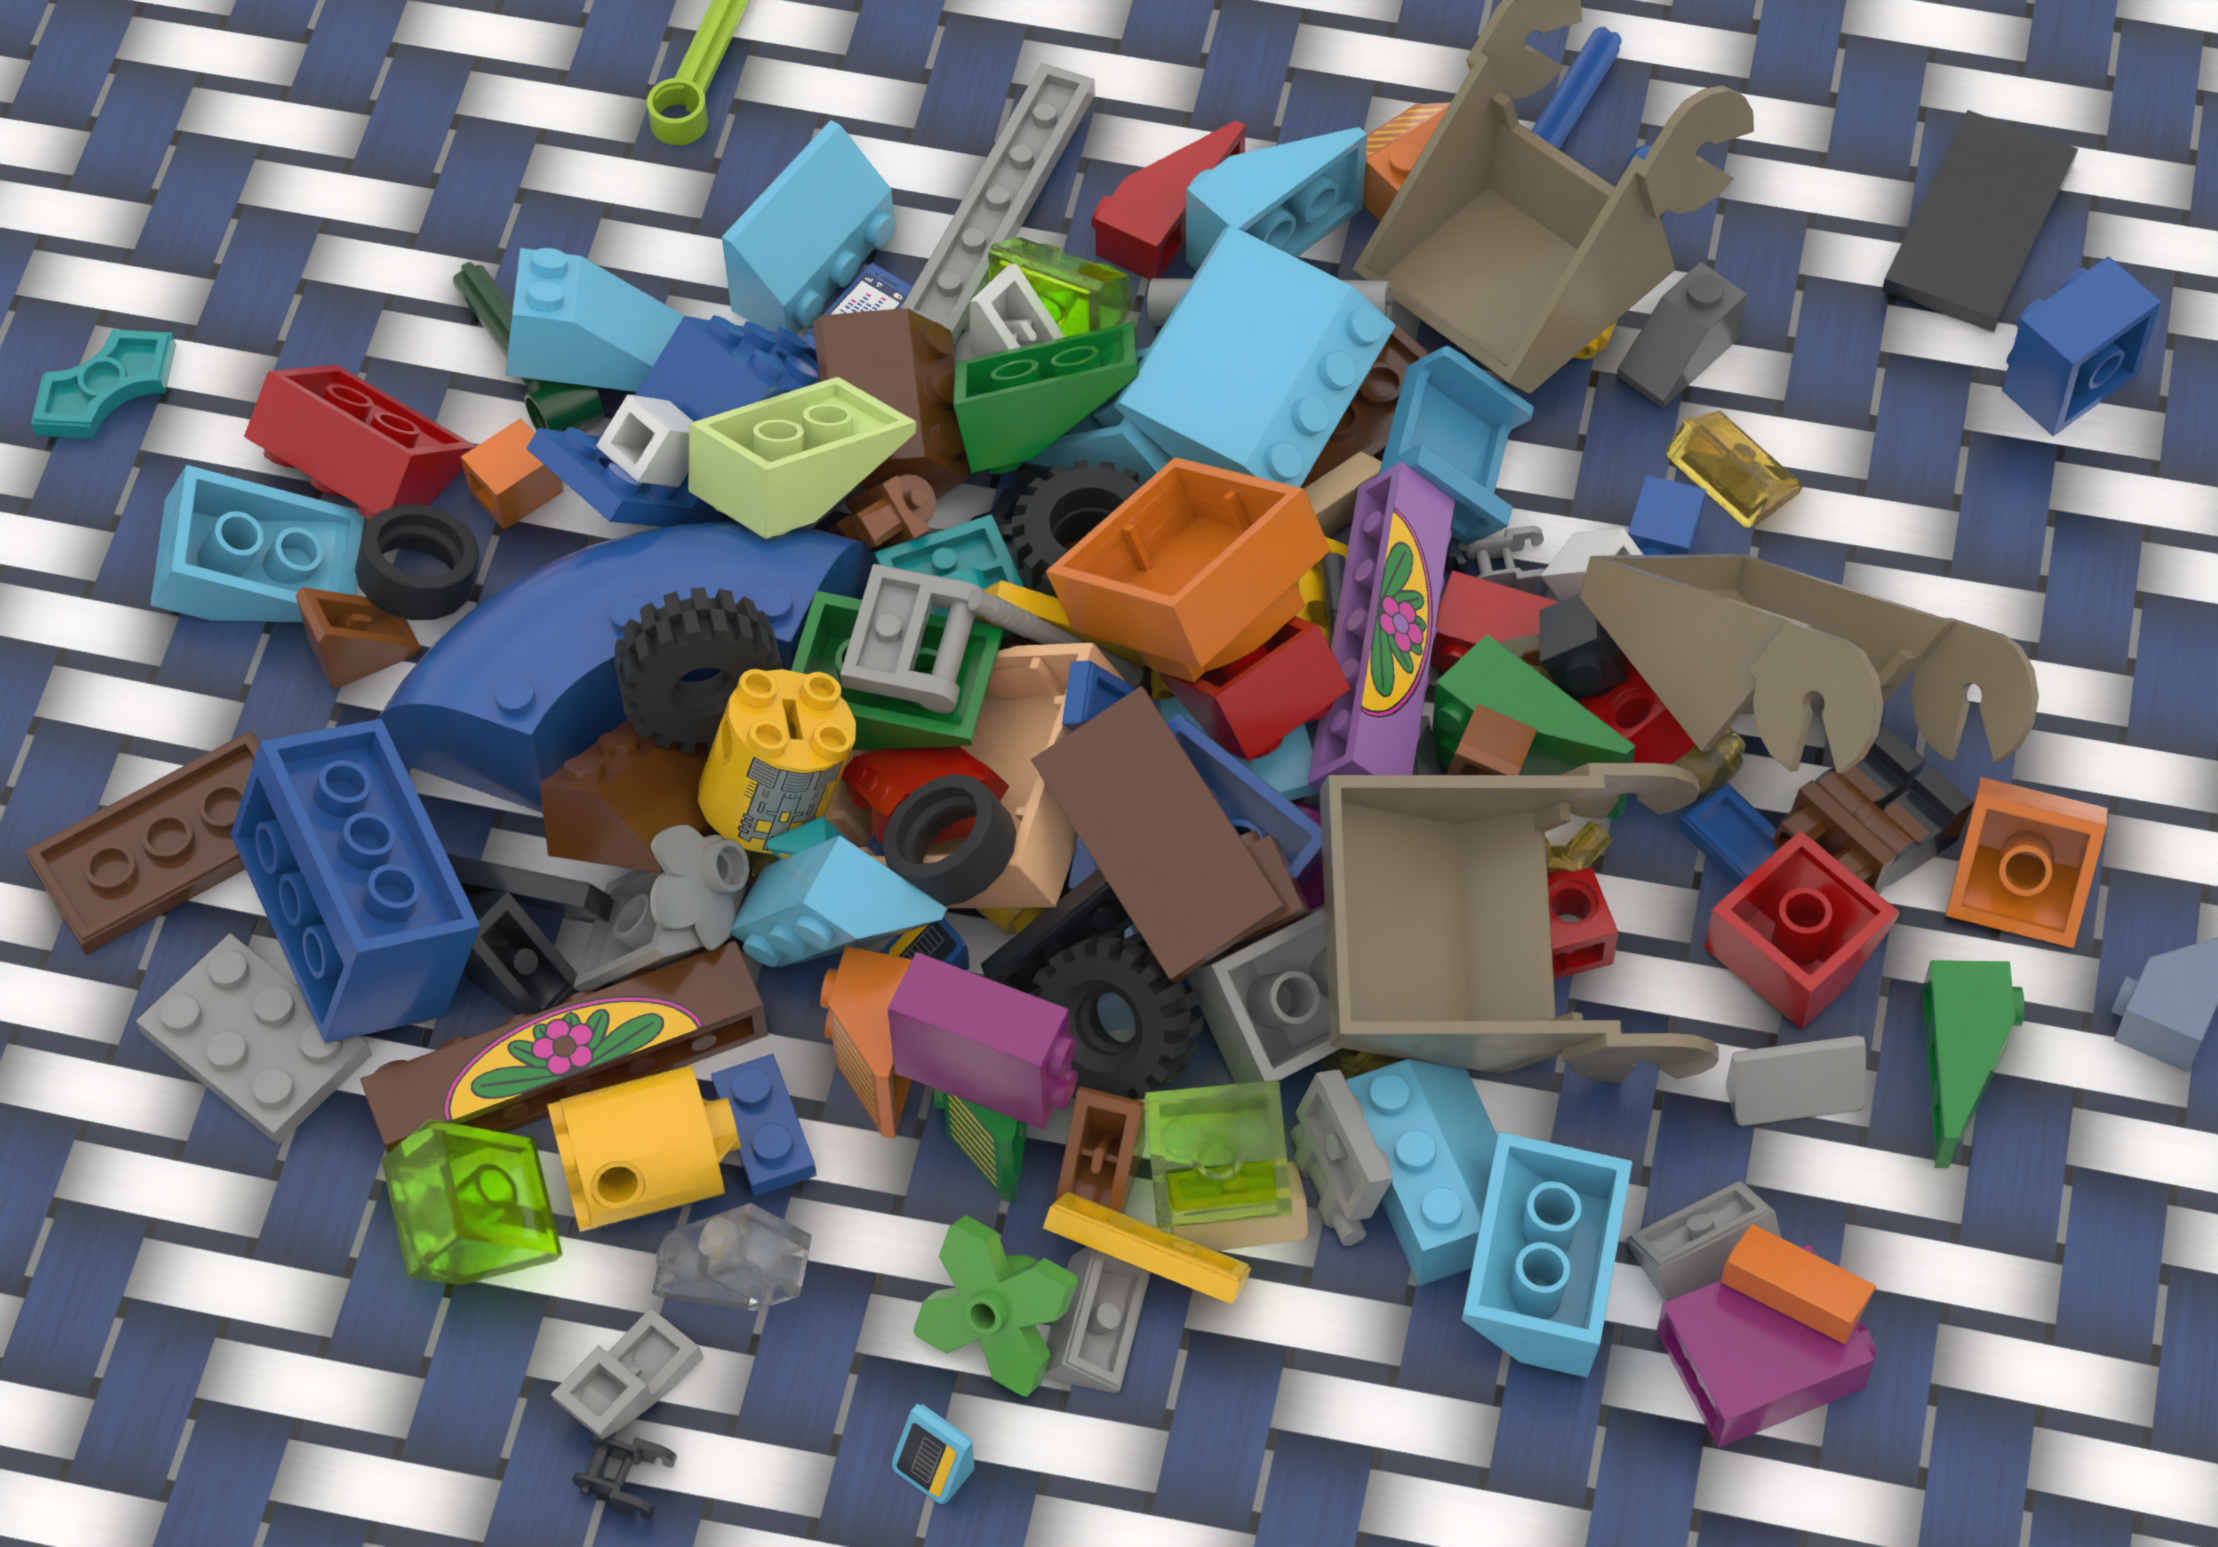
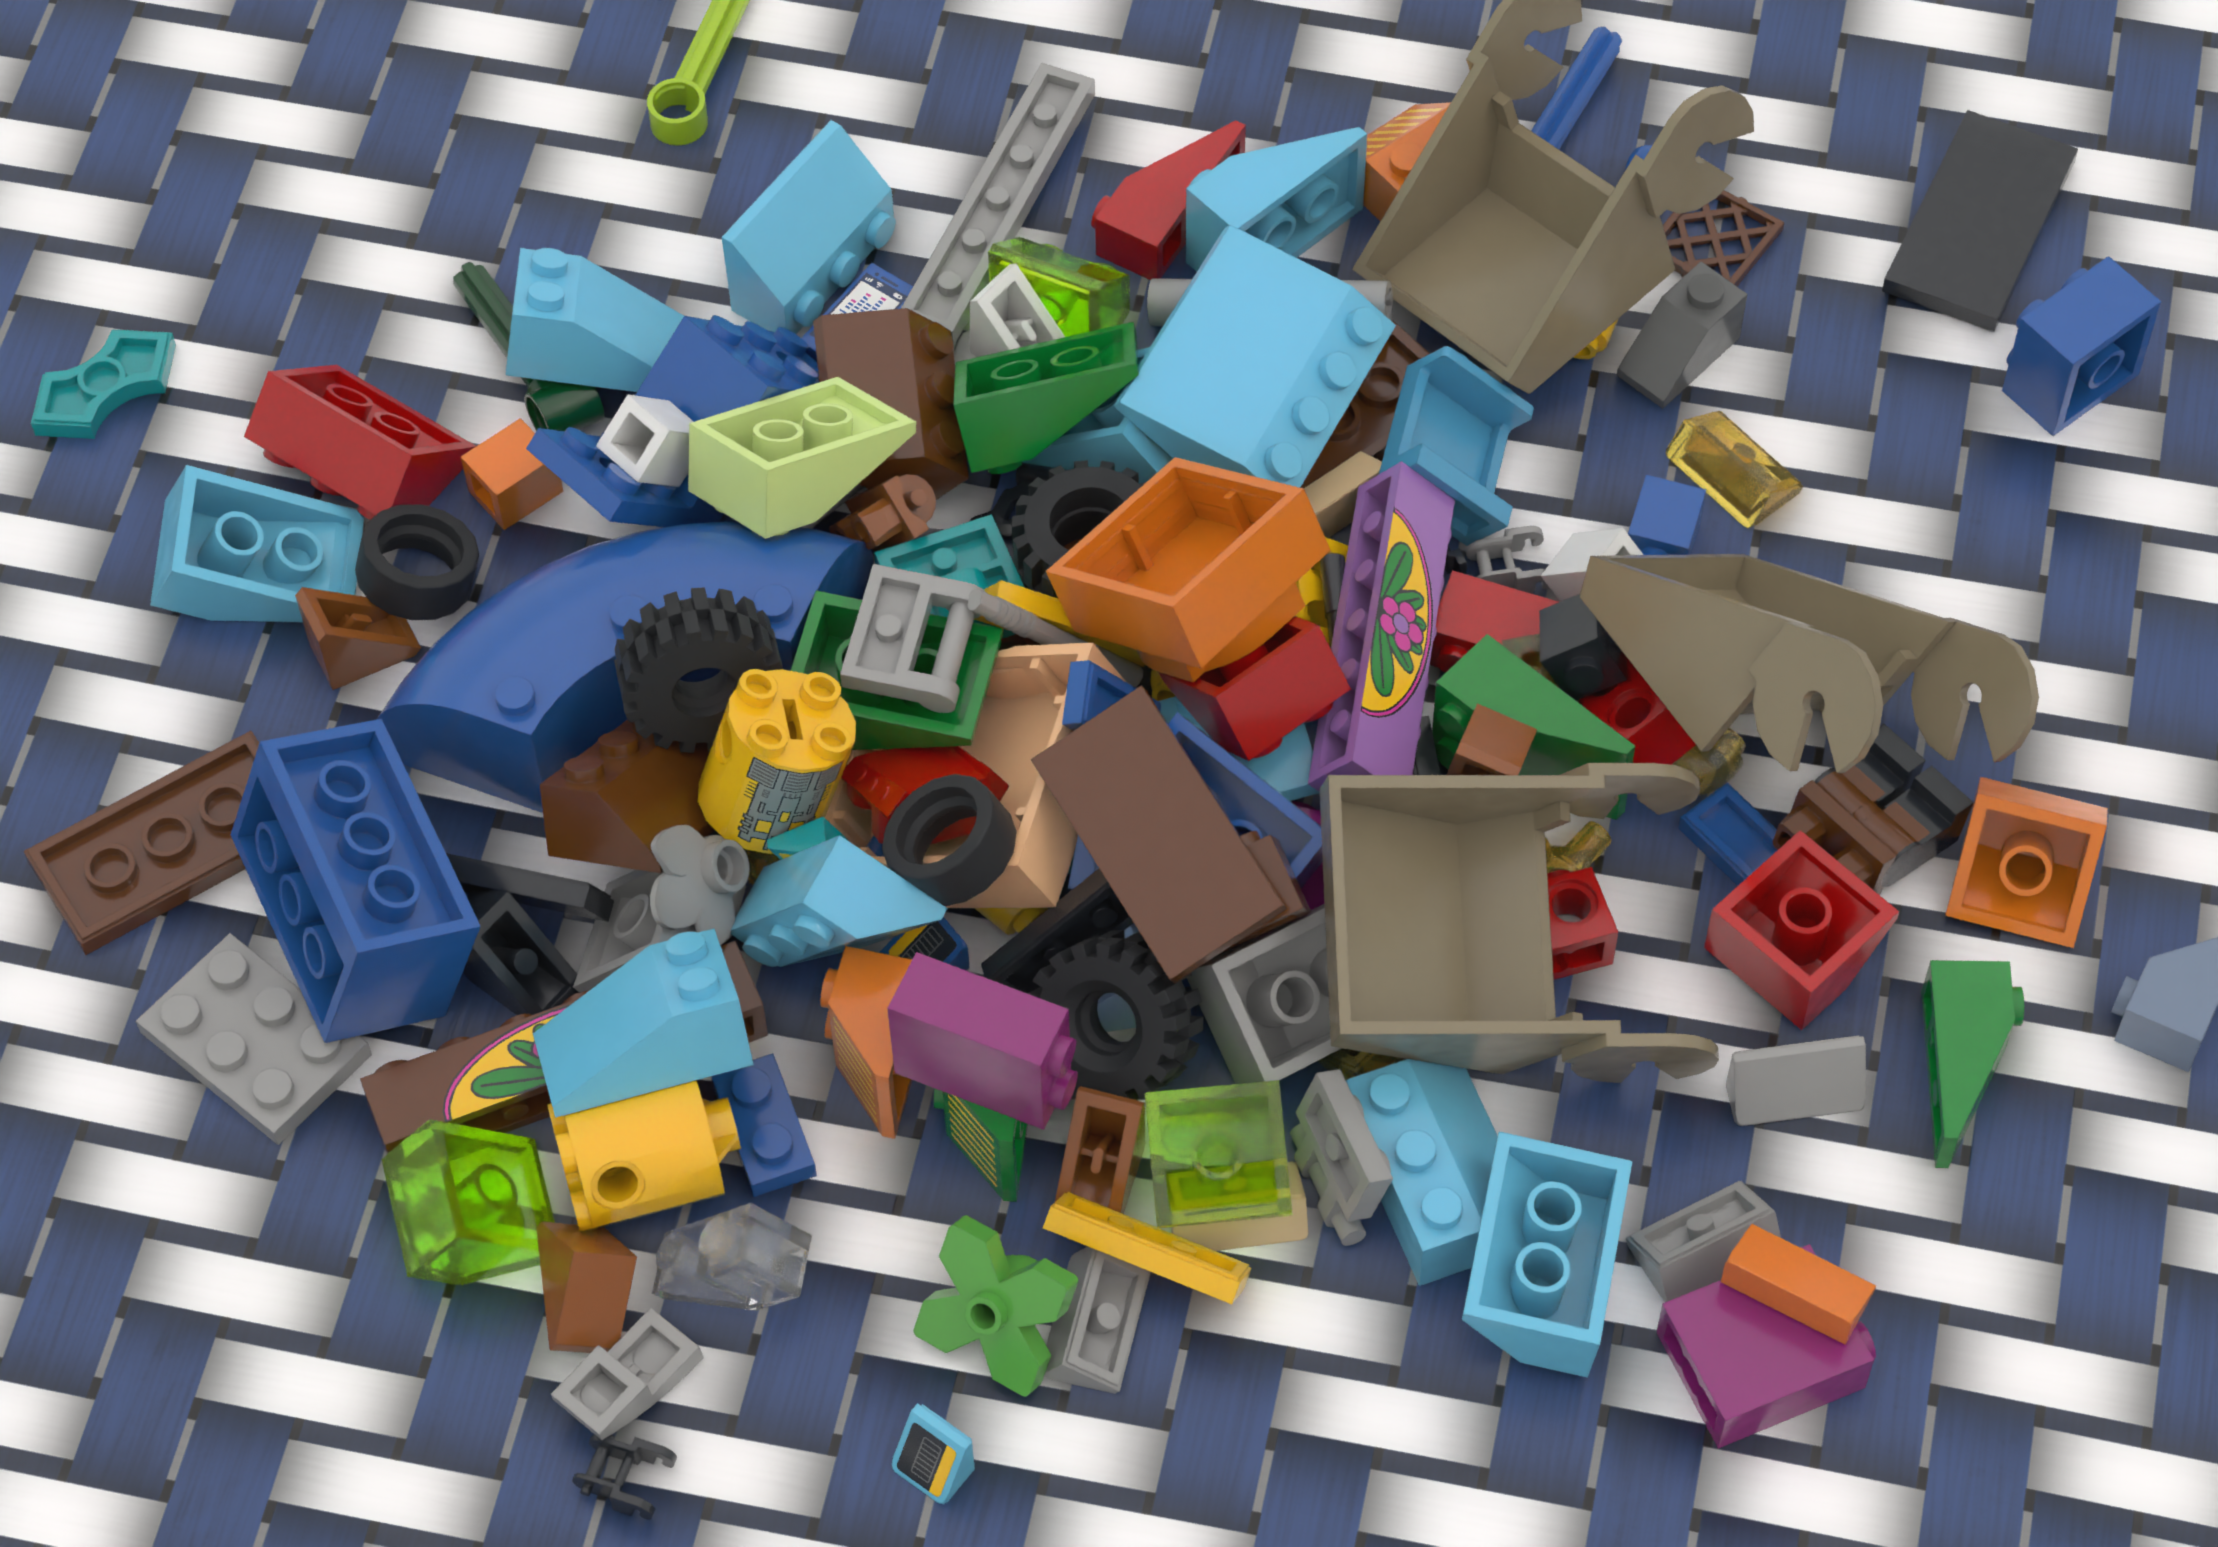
(583, 1286): none -> dark orange slope
(646, 1027): none -> medium azure slope
(1738, 207): none -> reddish brown window

